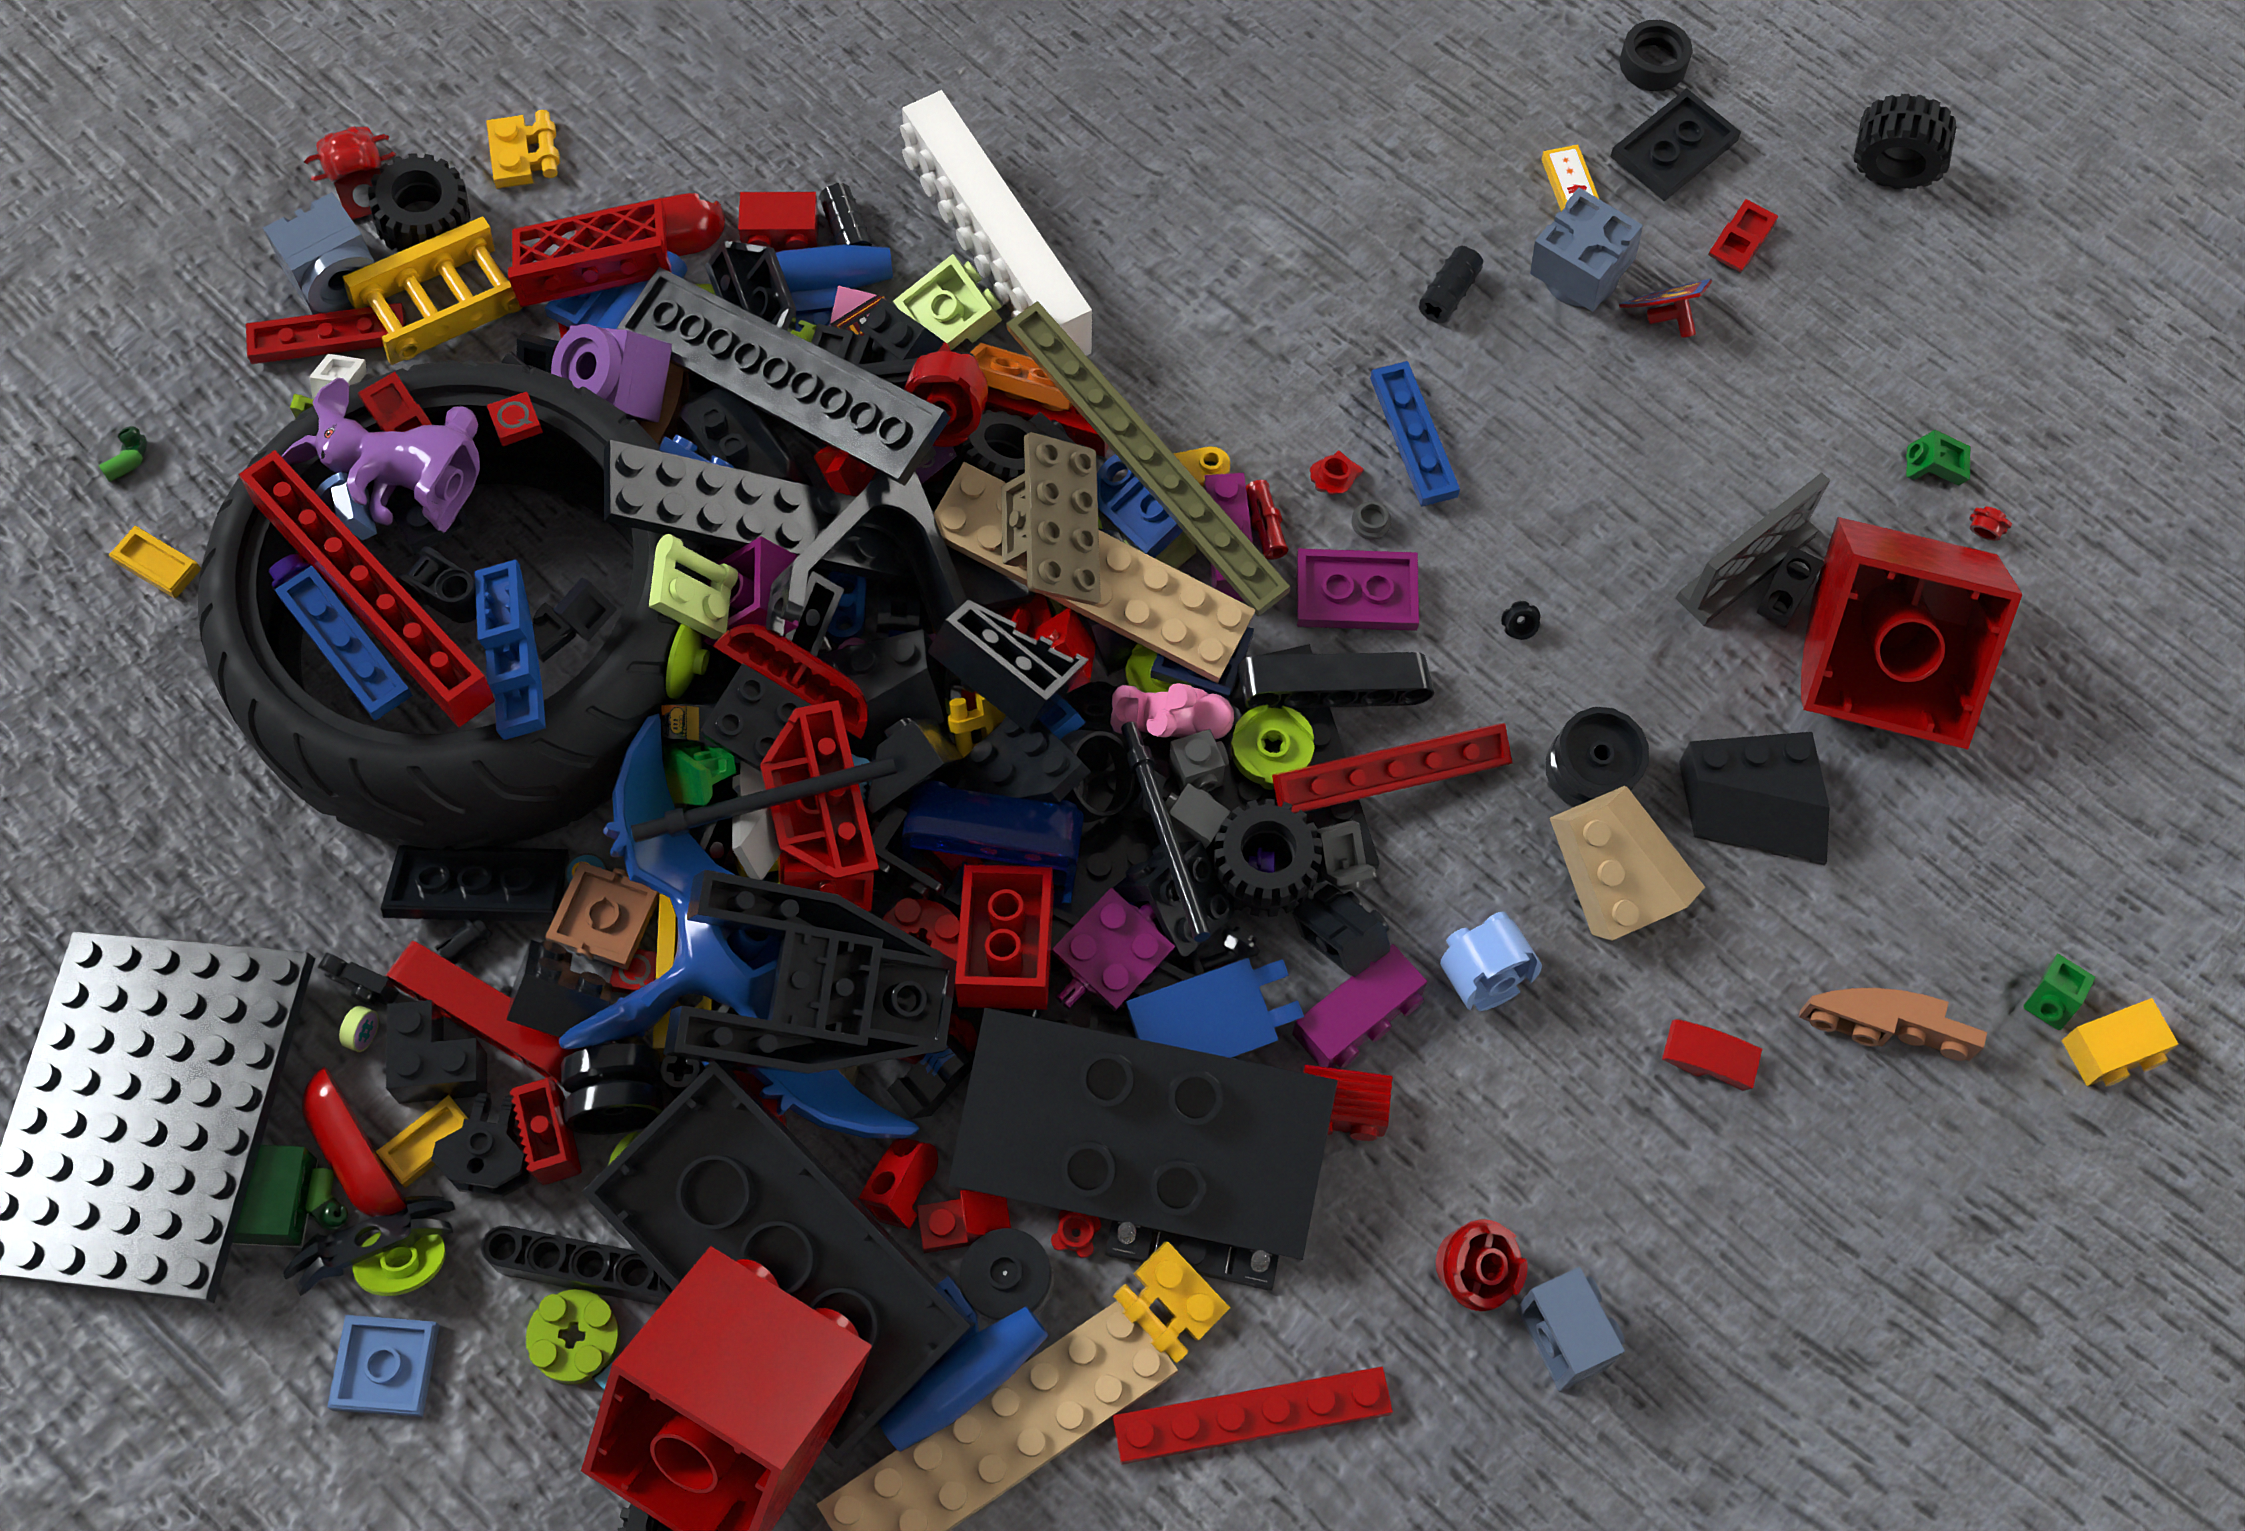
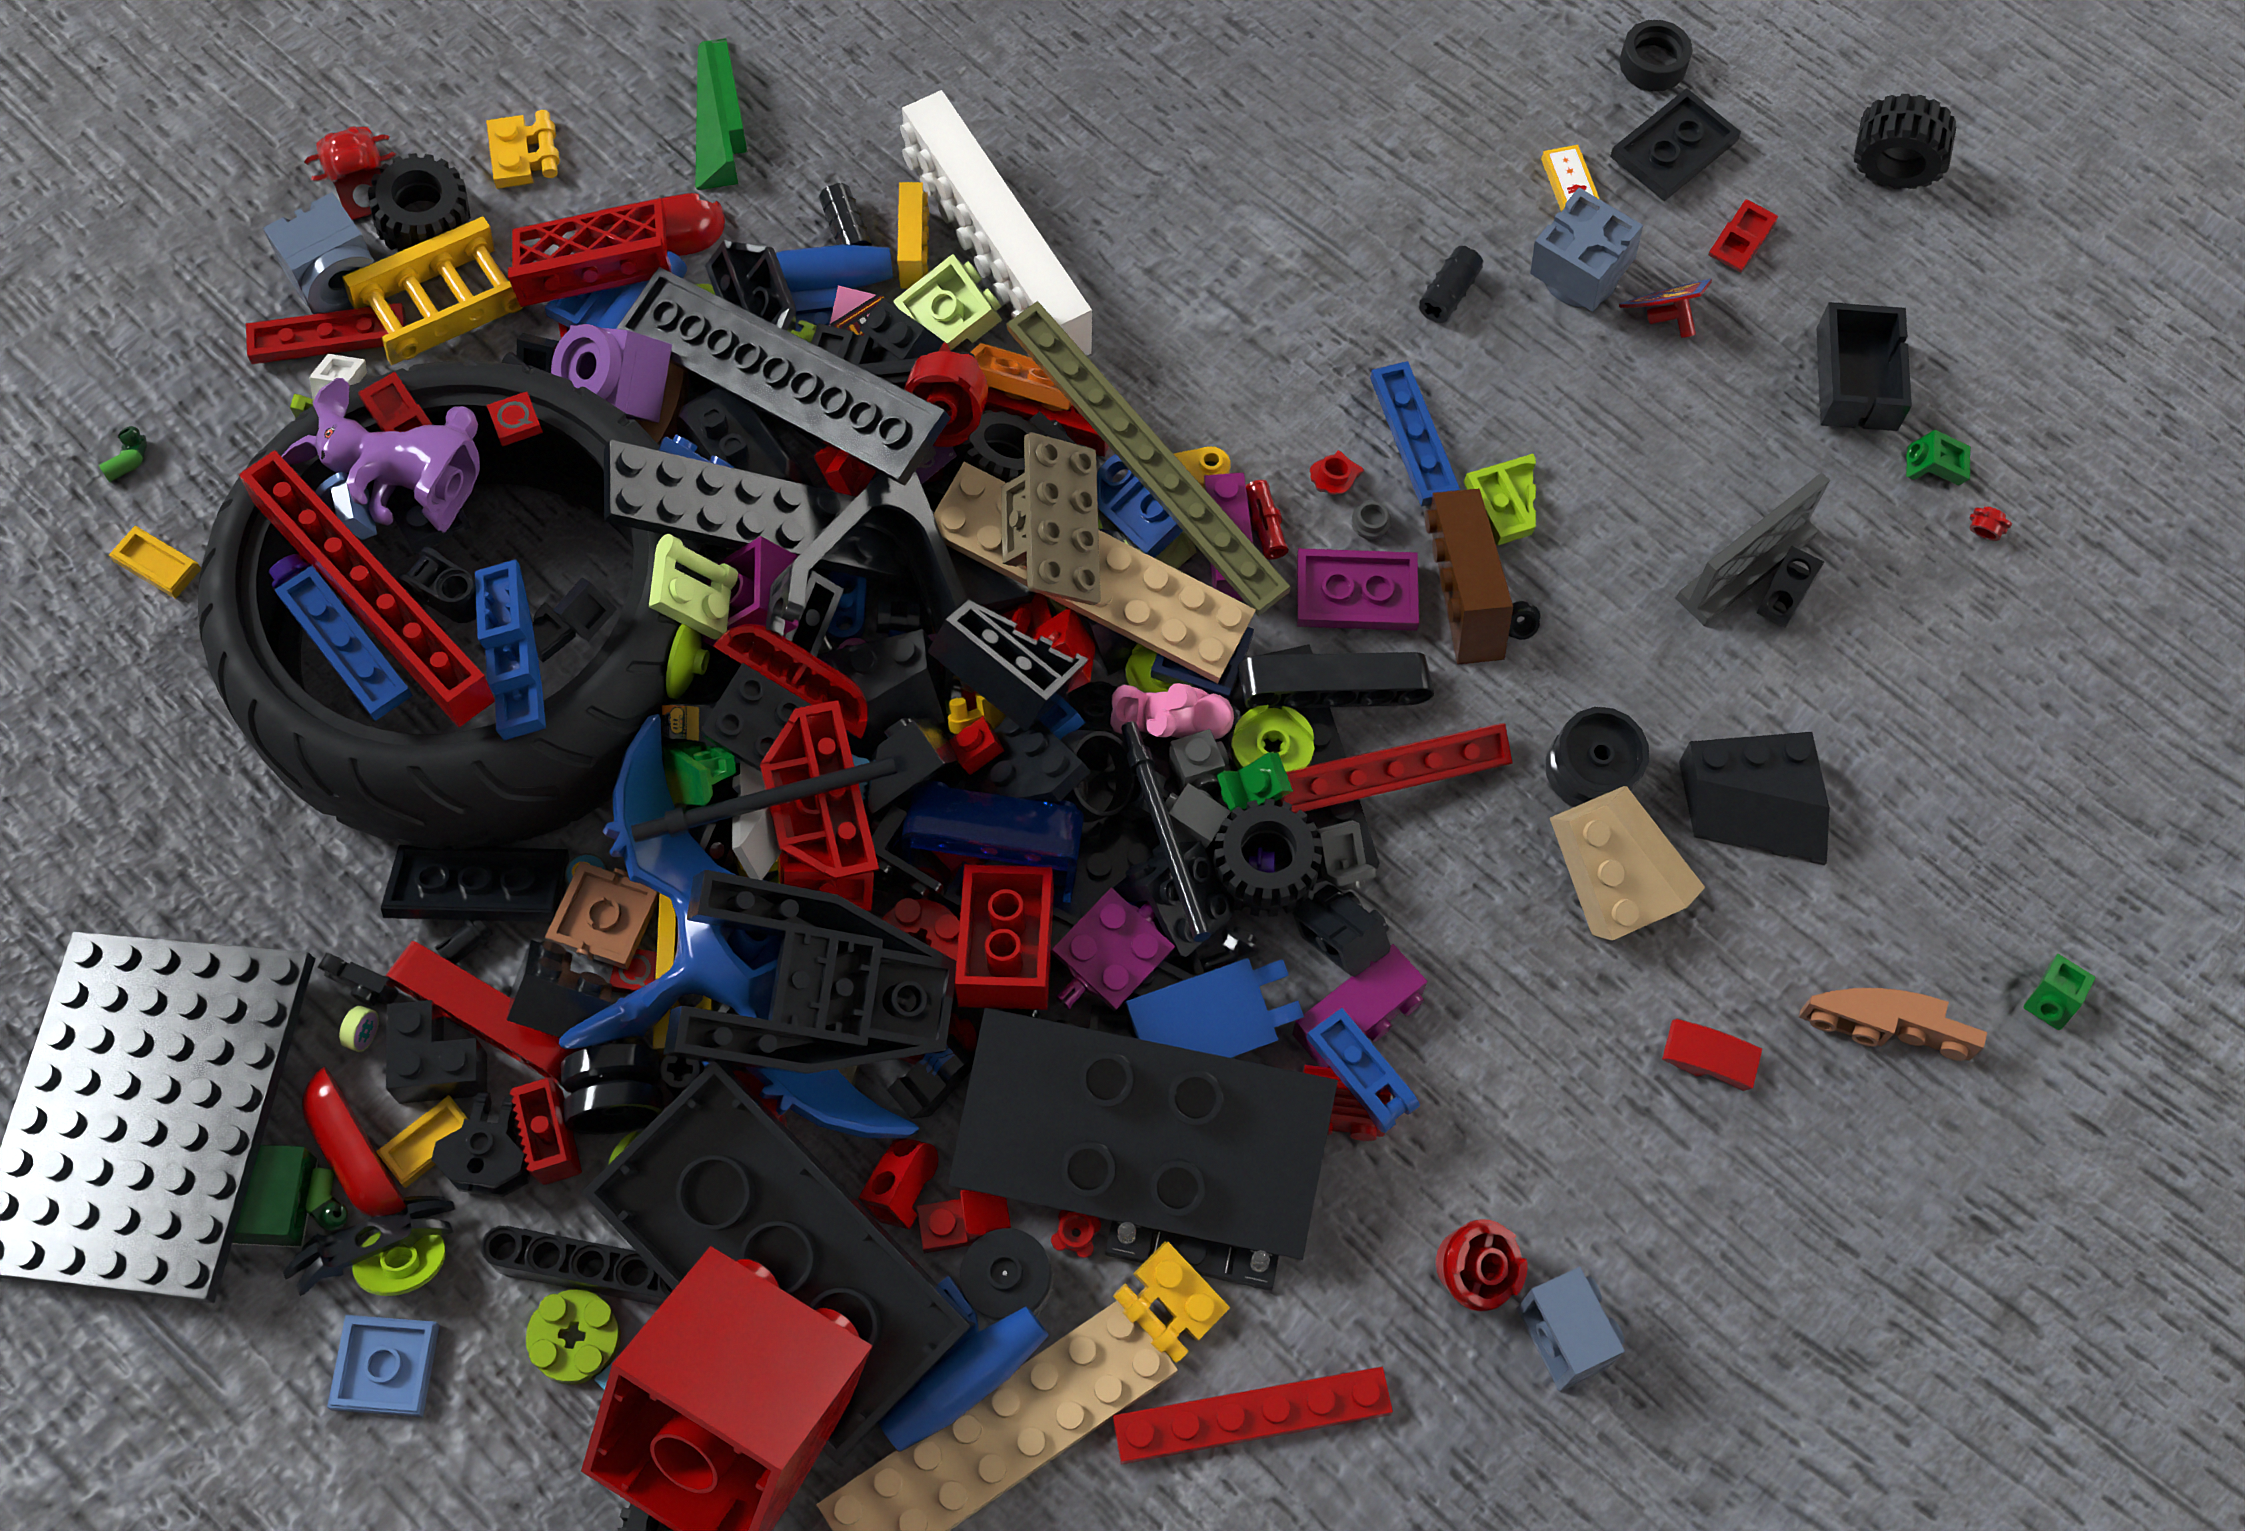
(718, 118): none -> green wedge
(779, 219): red brick -> none
(912, 233): none -> yellow piece
(976, 745): none -> red plate
(1257, 781): none -> green bracket
(1362, 1069): none -> blue plate
(1470, 575): none -> reddish brown wedge
(1489, 962): light blue brick -> none
(1507, 497): none -> lime wing
(1855, 368): none -> black piece
(1905, 632): red brick -> none
(2119, 1043): yellow brick -> none

